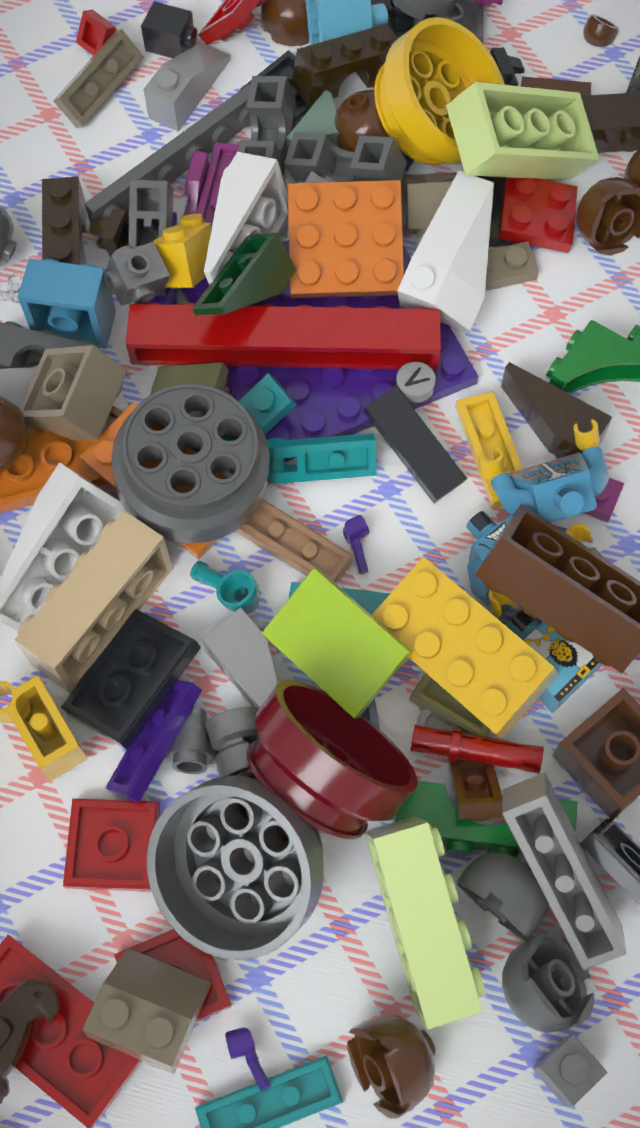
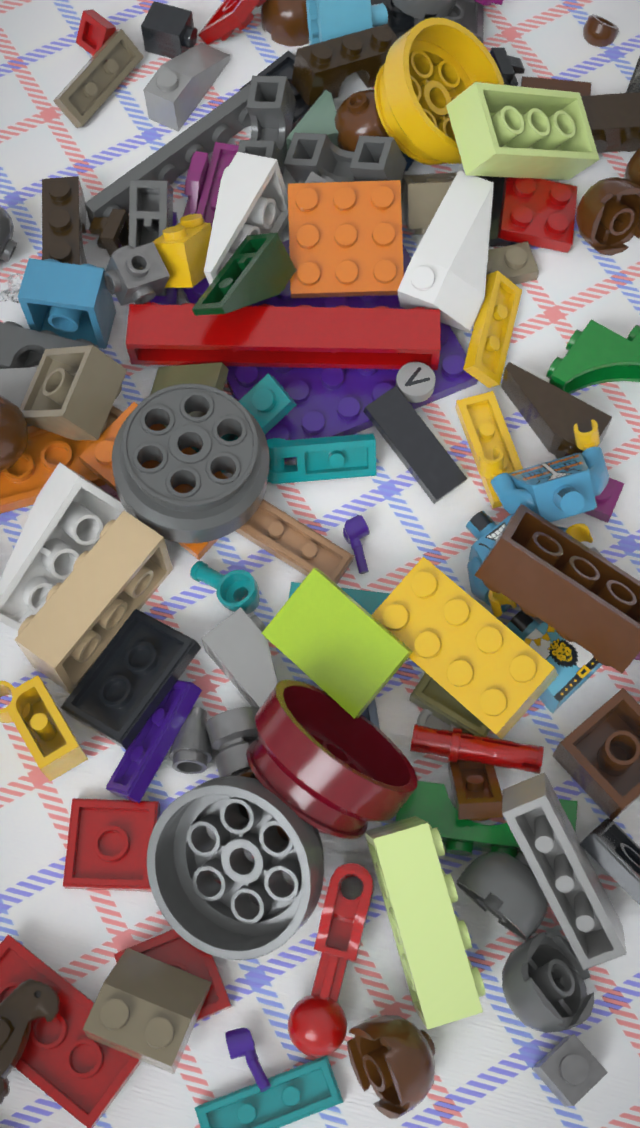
(318, 1021): none -> red piece
(493, 330): none -> yellow plate

